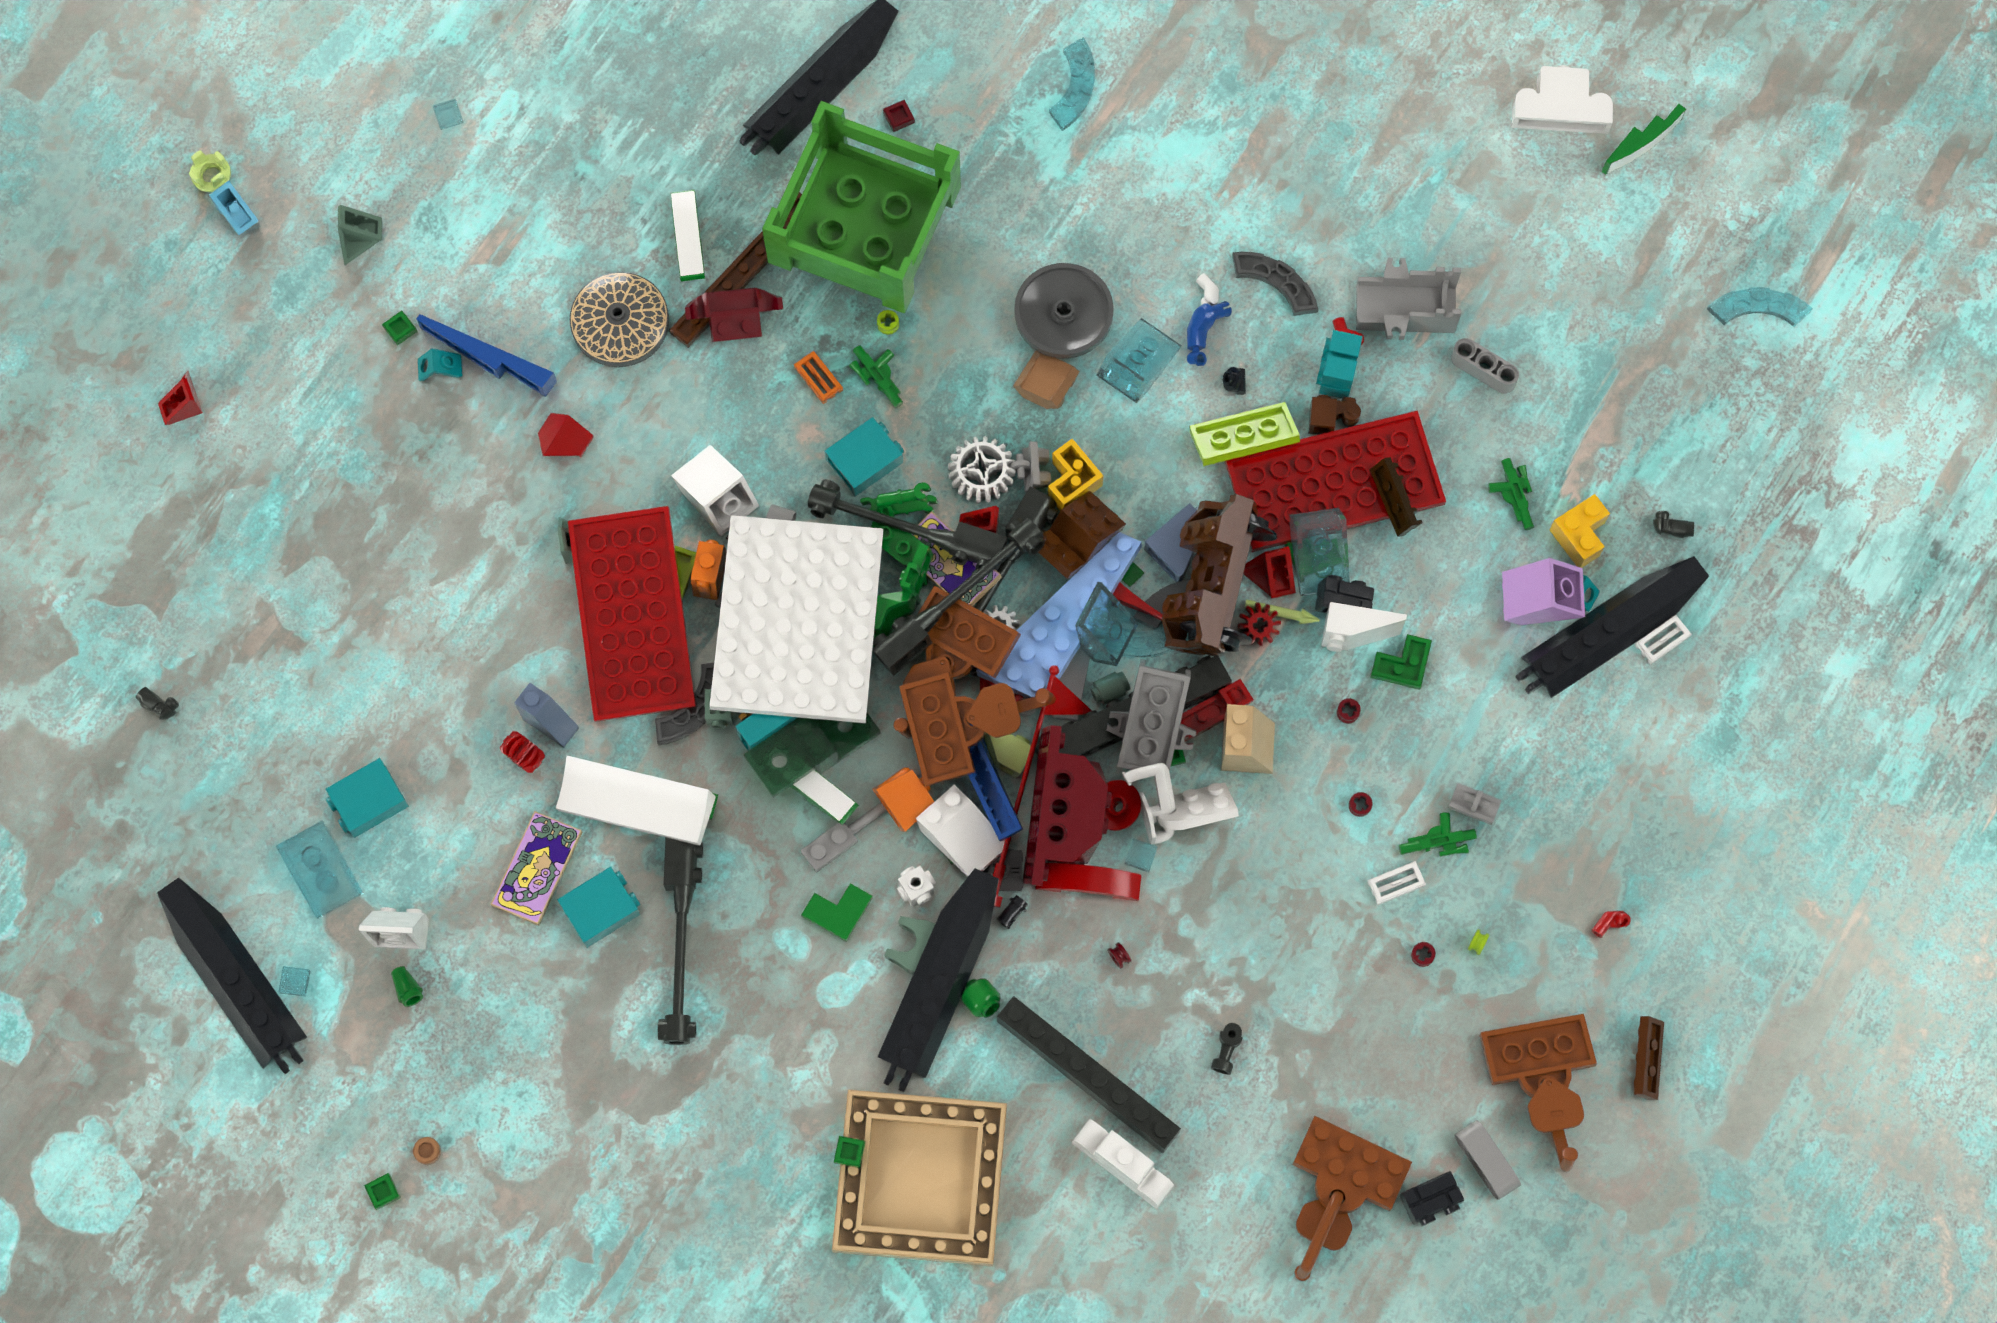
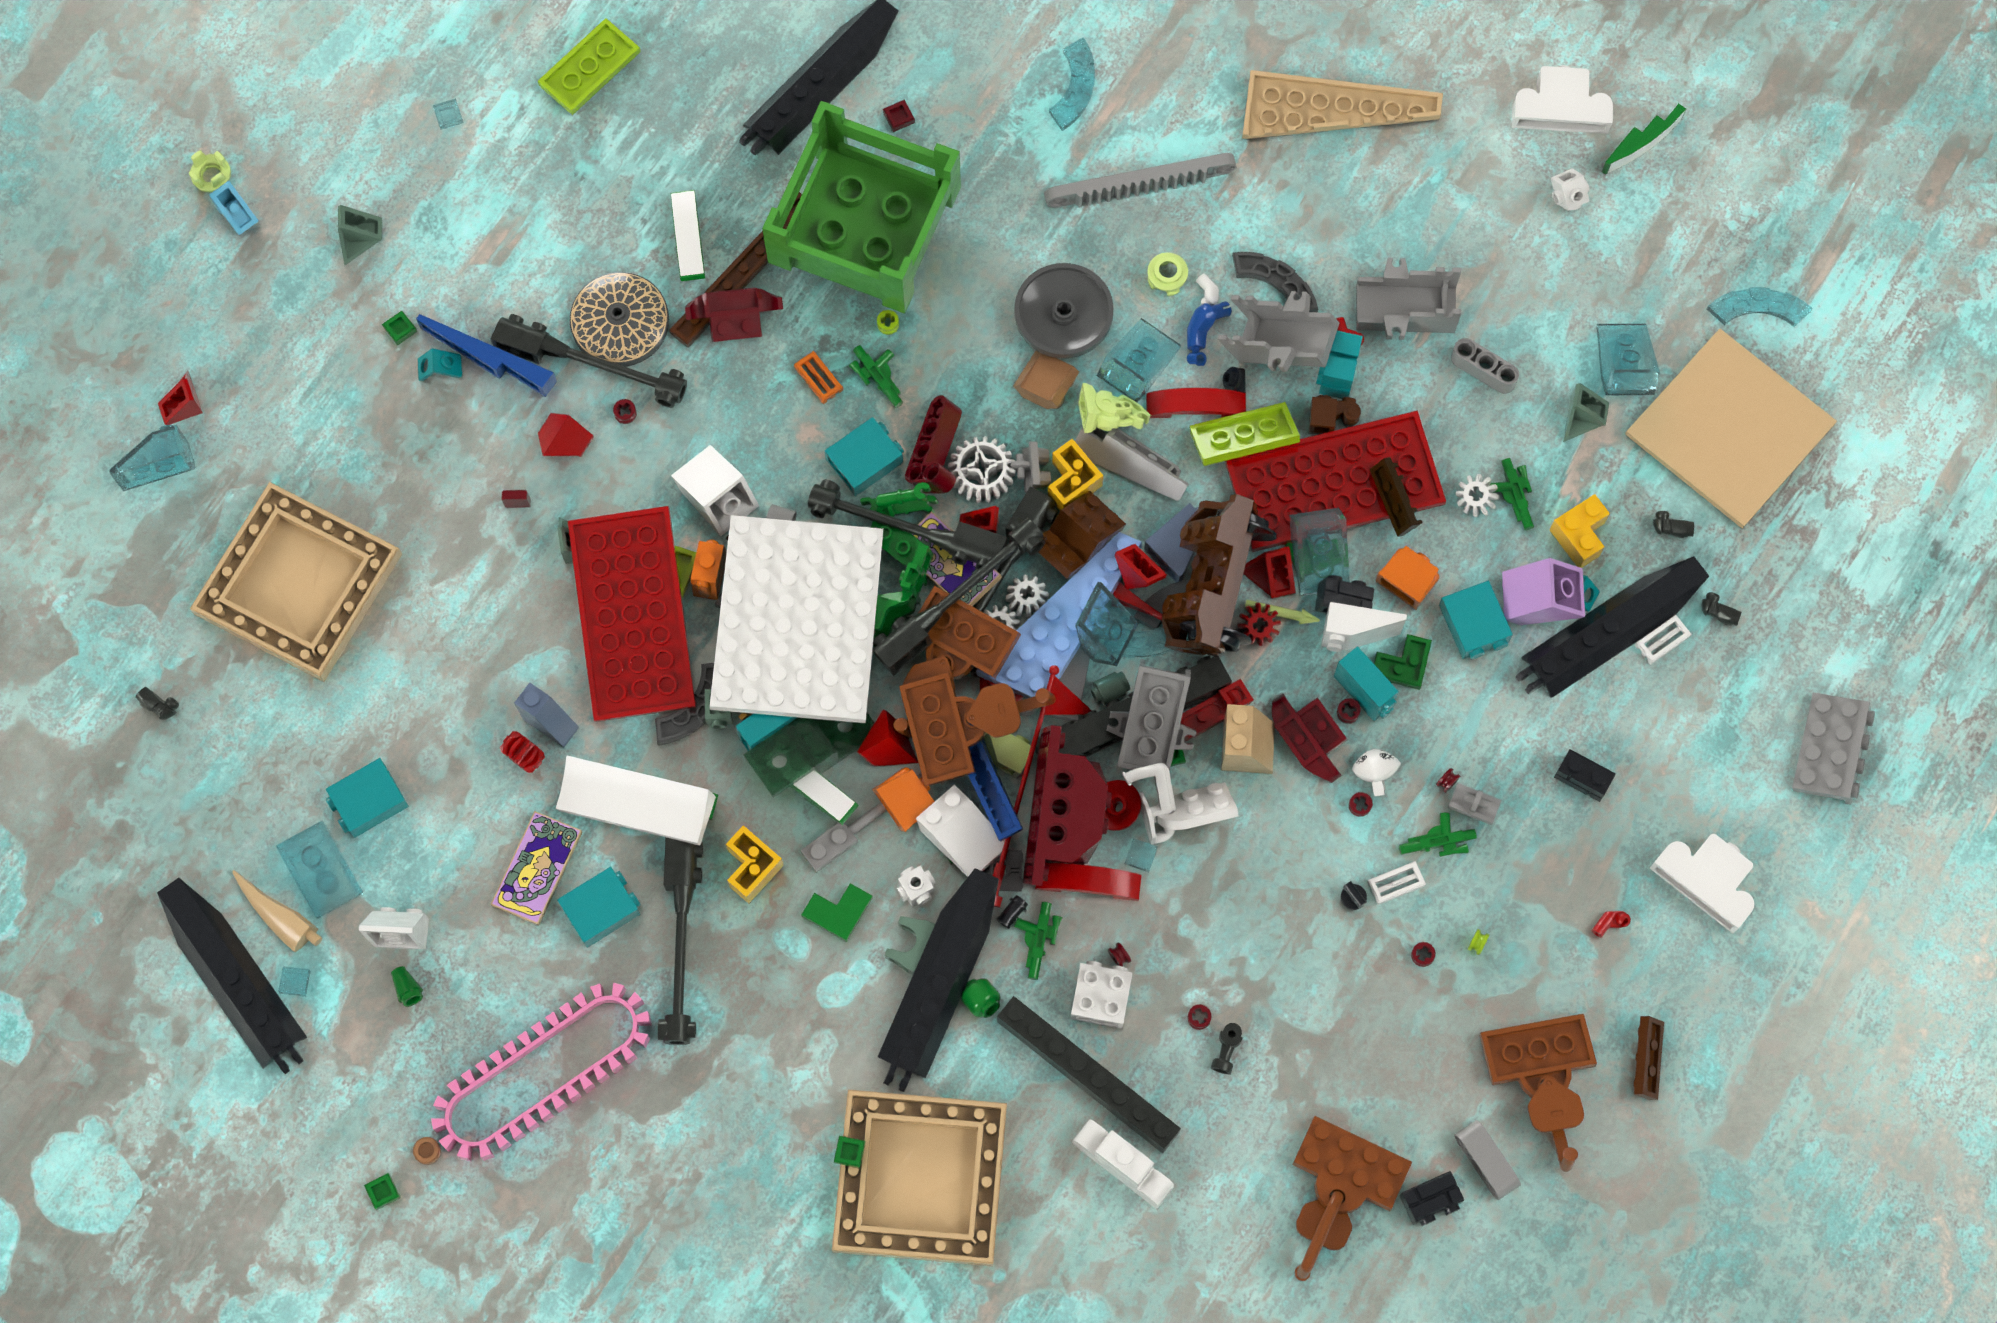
(154, 458): none -> clear light blue slope
(286, 923): none -> tan piece
(296, 581): none -> tan tile
(465, 1151): none -> bright pink piece
(515, 498): none -> dark red tile
(534, 343): none -> pearl dark grey bar
(589, 66): none -> lime plate
(623, 404): none -> dark red bush
(757, 866): none -> yellow brick
(886, 745): none -> red slope
(933, 447): none -> dark red beam
(1023, 588): none -> white gear
(1036, 935): none -> green piece
(1101, 994): none -> white brick
(1107, 411): none -> yellowish green piece
(1132, 460): none -> light grey wedge
(1138, 568): none -> red slope
(1140, 180): none -> light grey gear
(1172, 284): none -> yellowish green piece
(1195, 402): none -> red slope
(1195, 1023): none -> dark red bush
(1282, 333): none -> light grey piece
(1302, 104): none -> tan wing
(1309, 734): none -> dark red plate
(1353, 896): none -> black plate
(1366, 684): none -> teal brick
(1376, 767): none -> white piece
(1409, 576): none -> orange torso
(1448, 780): none -> dark red bush
(1470, 502): none -> white gear
(1476, 620): none -> teal brick
(1570, 189): none -> white brick
(1584, 775): none -> black brick
(1585, 412): none -> sand green slope
(1627, 359): none -> clear light blue slope
(1709, 878): none -> white brick
(1721, 612): none -> pearl dark grey arm
(1731, 428): none -> tan tile
(1833, 747): none -> light grey bracket

